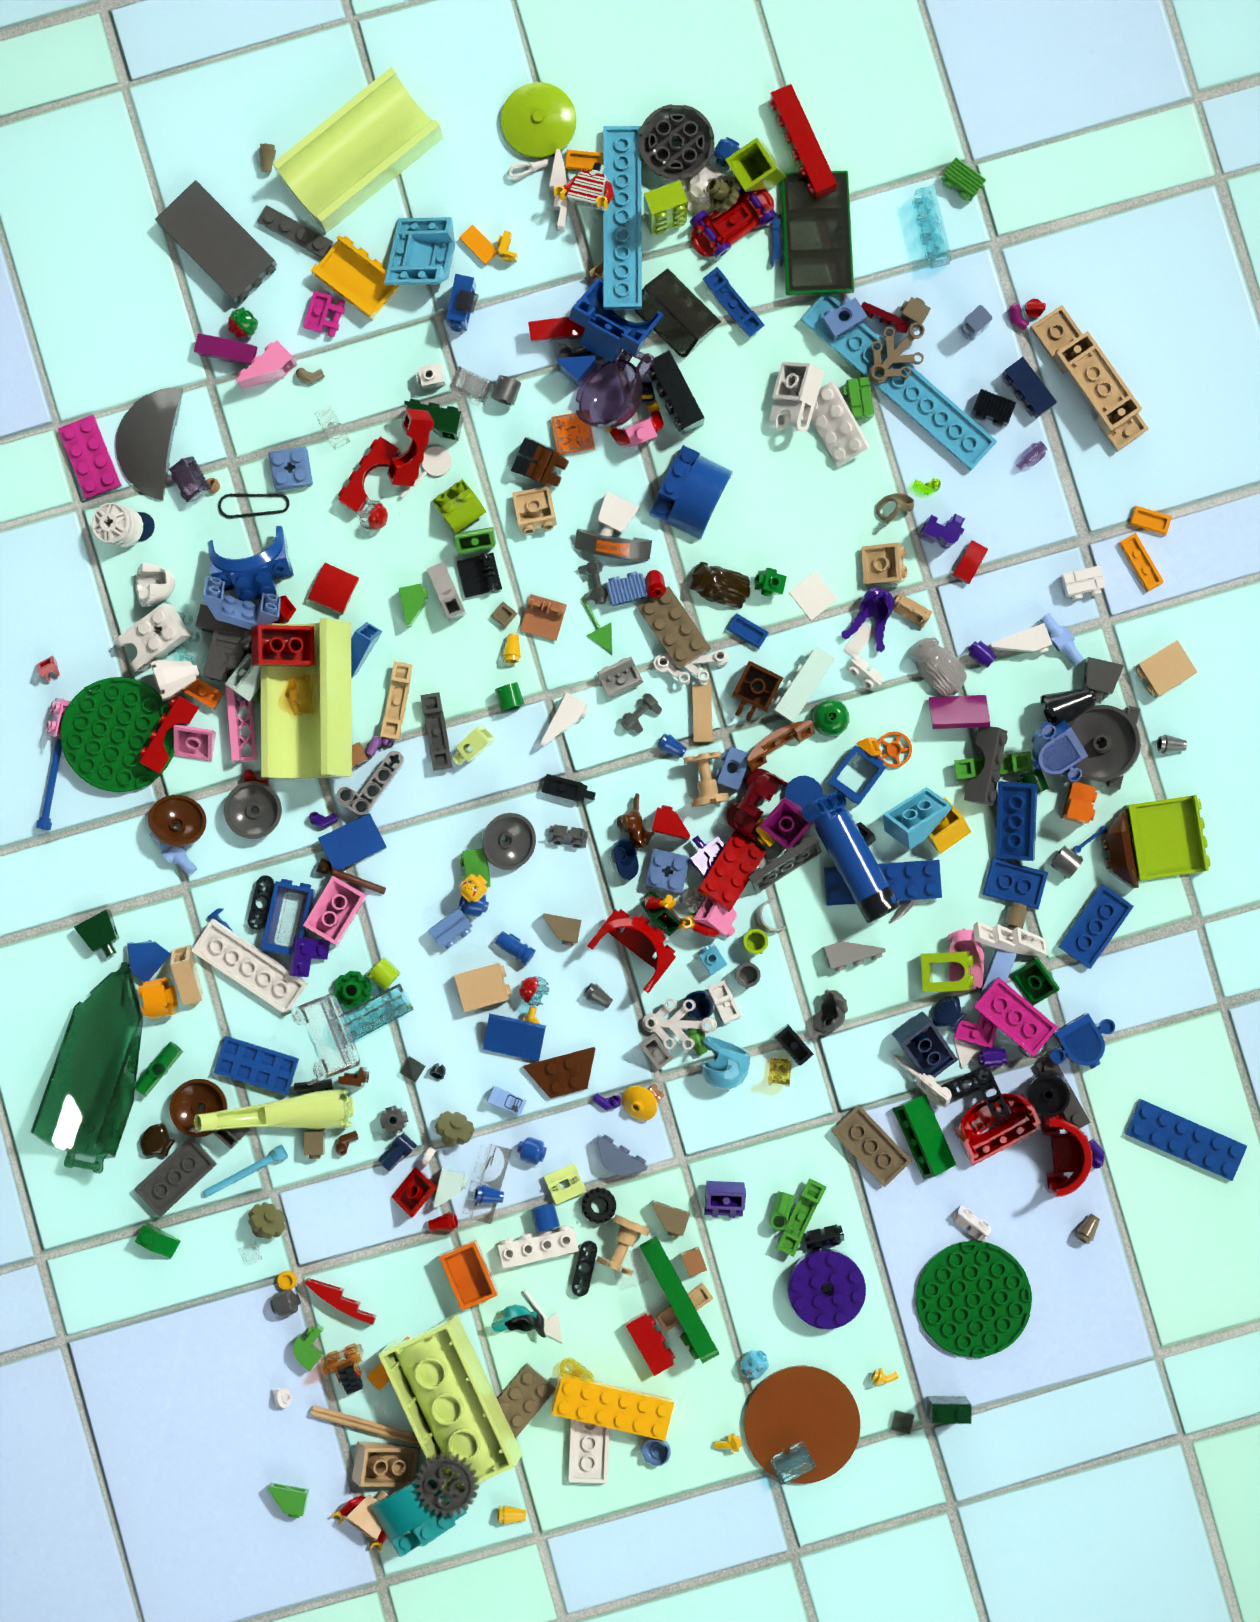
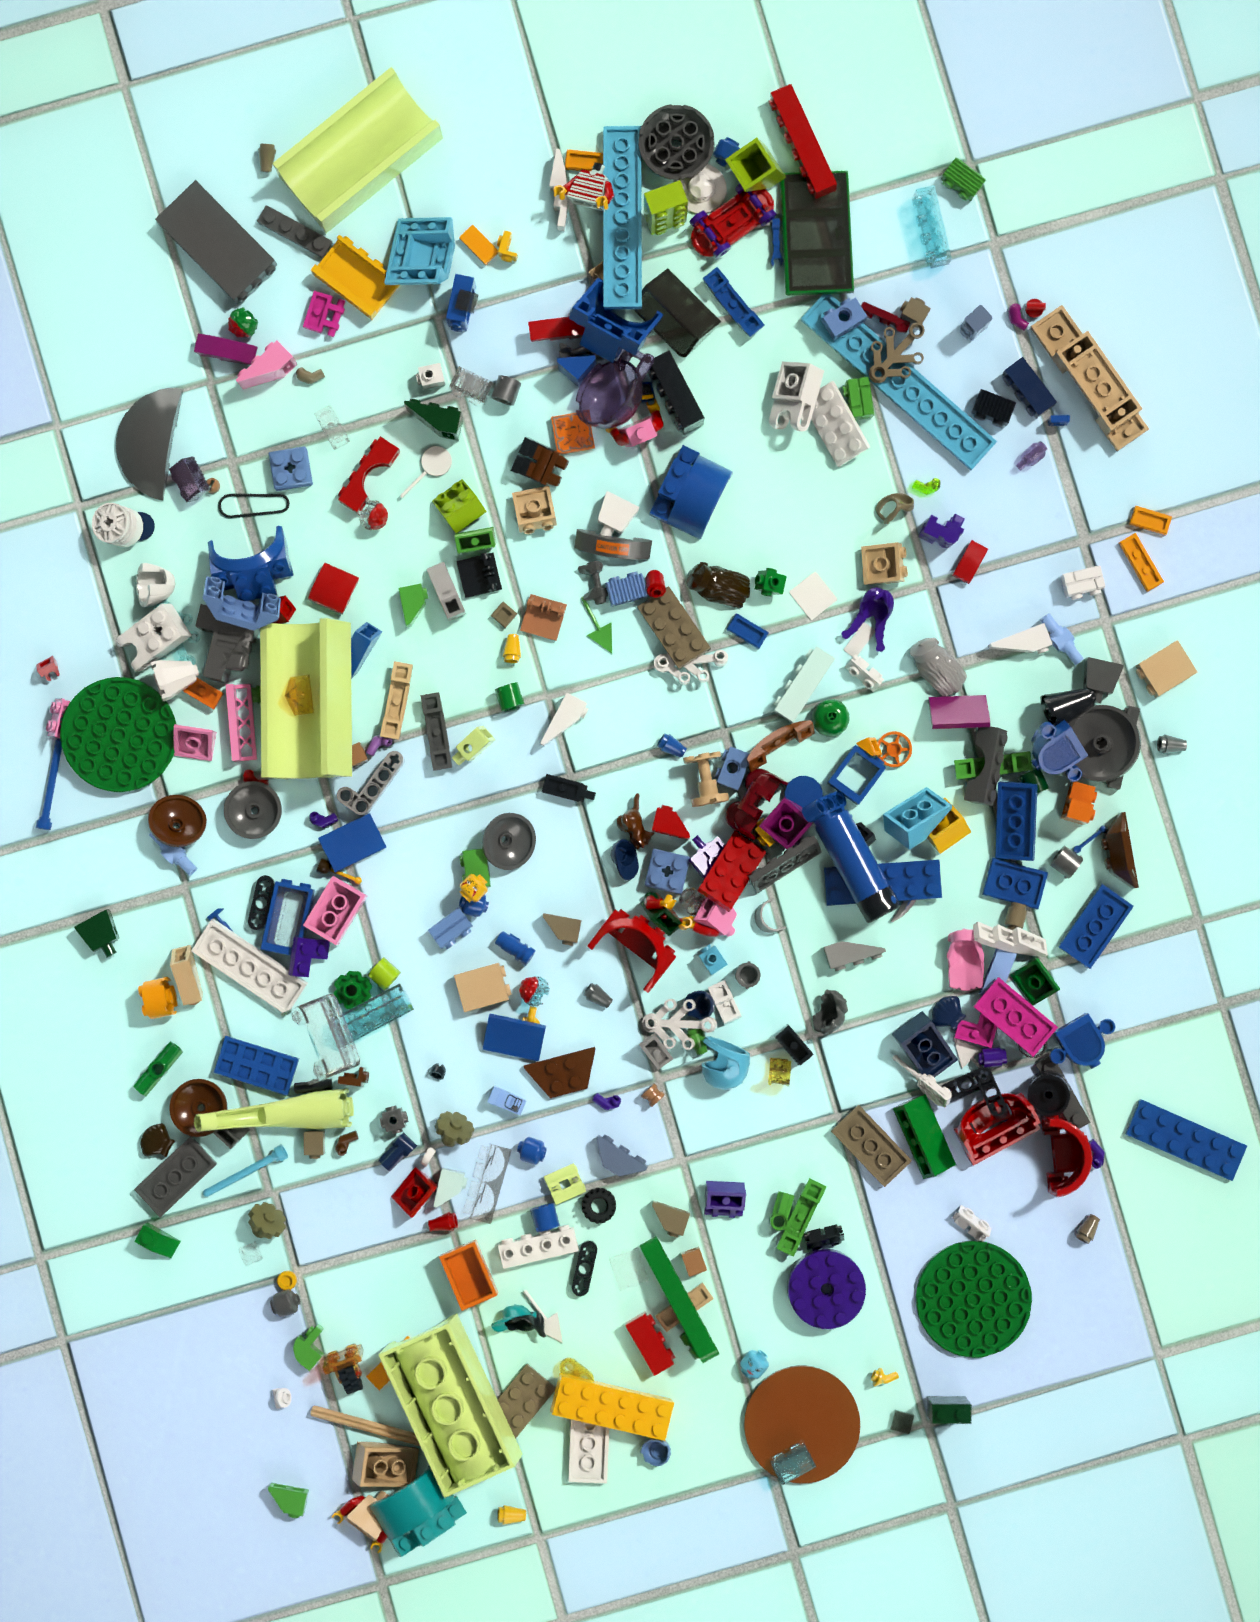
(89, 457): dark pink plate -> none
(94, 1075): clear green windscreen -> none
(146, 958): blue slope -> none
(155, 755): red arch -> none
(245, 679): light aqua slope -> none
(283, 645): red brick -> none
(334, 1296): red slope -> none
(358, 881): reddish brown bar -> none
(405, 468): red arch -> none
(412, 1069): clear smoke tile -> none
(458, 1498): dark grey gear -> none
(486, 1194): blue cone -> none
(533, 167): white piece -> none
(538, 120): lime dish -> none
(558, 836): dark grey hinge -> none
(619, 677): light grey bracket -> none
(626, 1236): tan piece -> none
(631, 721): dark grey piece -> none
(639, 1103): yellow dish -> none
(702, 713): tan tile -> none
(723, 192): olive plant -> none
(733, 1443): yellow plate -> none
(755, 941): lime piece -> none
(757, 700): reddish brown hinge -> none
(911, 610): tan hinge -> none
(961, 957): lime panel -> none
(981, 653): dark purple brick -> none
(1058, 420): none -> blue tile
(1167, 837): lime panel -> none

